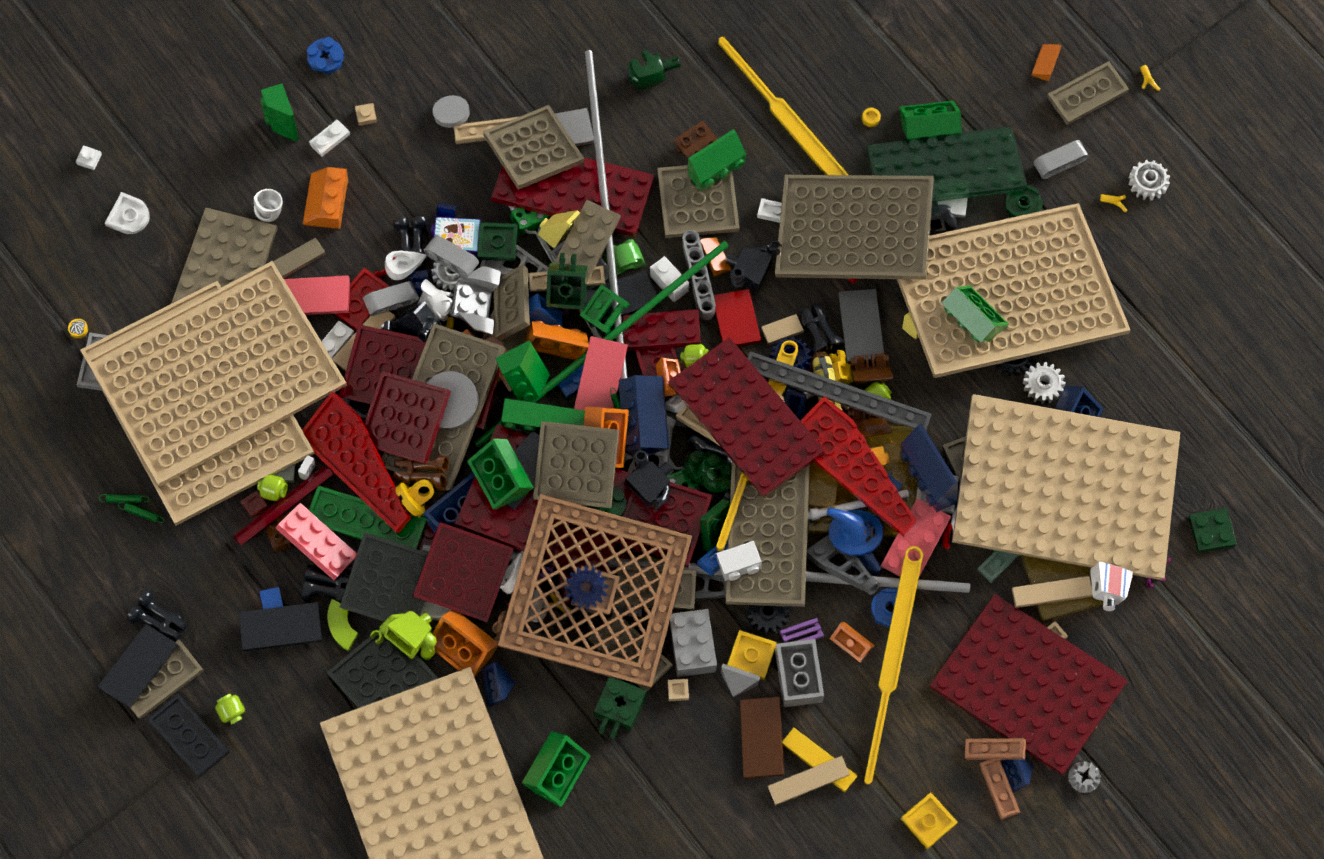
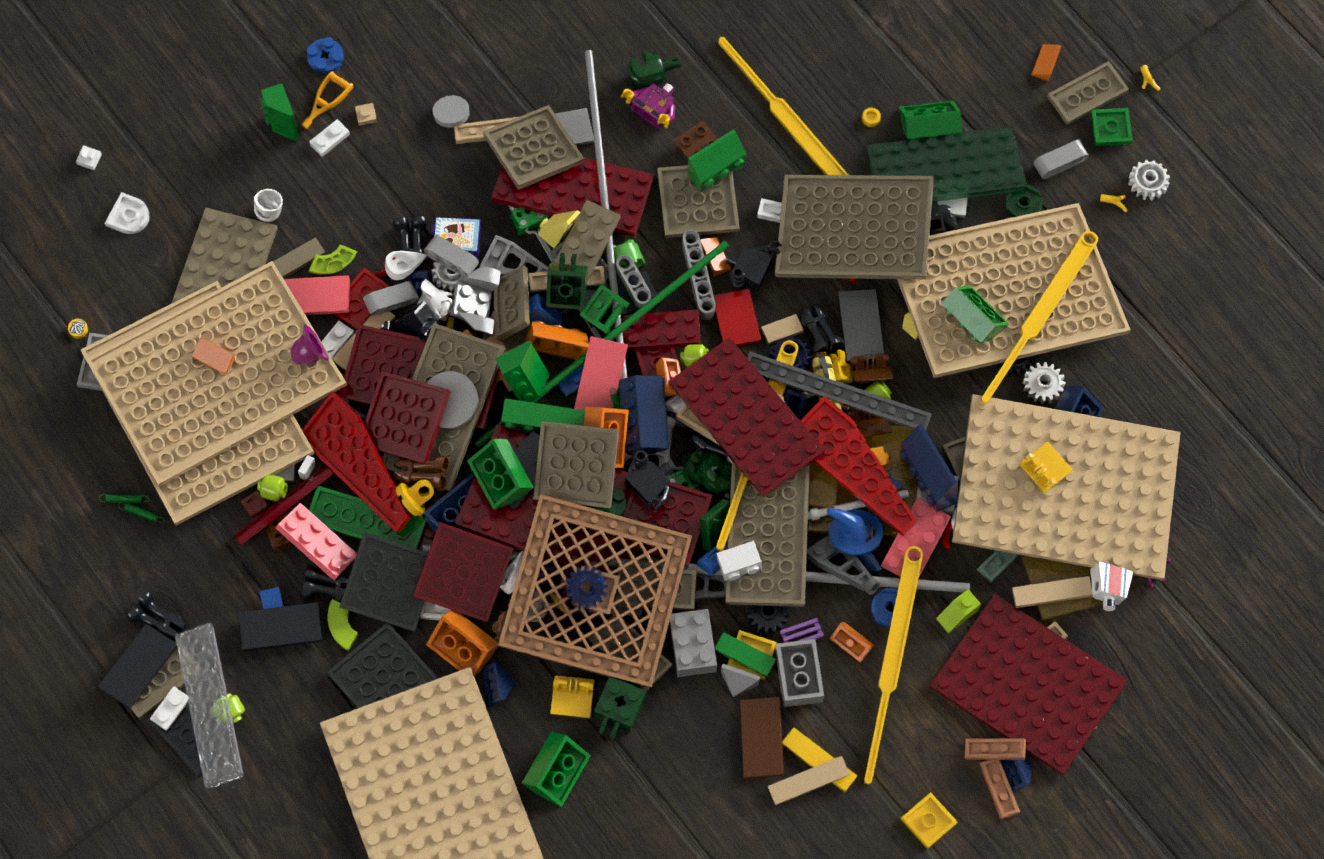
(169, 708): none -> white plate
(209, 706): none -> clear plate
(213, 356): none -> orange slope
(308, 348): none -> magenta piece
(326, 198): orange slope -> none
(327, 106): none -> light orange piece
(332, 262): none -> lime tile
(409, 634): lime torso -> none
(446, 210): clear blue tile -> none
(497, 241): dark green plate -> none
(572, 696): none -> yellow hinge
(632, 272): none -> light grey beam
(653, 104): none -> magenta torso
(664, 274): white brick -> none
(678, 690): tan plate -> none
(745, 654): none -> green tile
(958, 611): none -> lime slope
(1045, 467): none -> yellow hinge
(1046, 305): none -> yellow piece
(1075, 779): light grey gear -> none
(1111, 126): none -> green plate
(1212, 530): dark green plate -> none

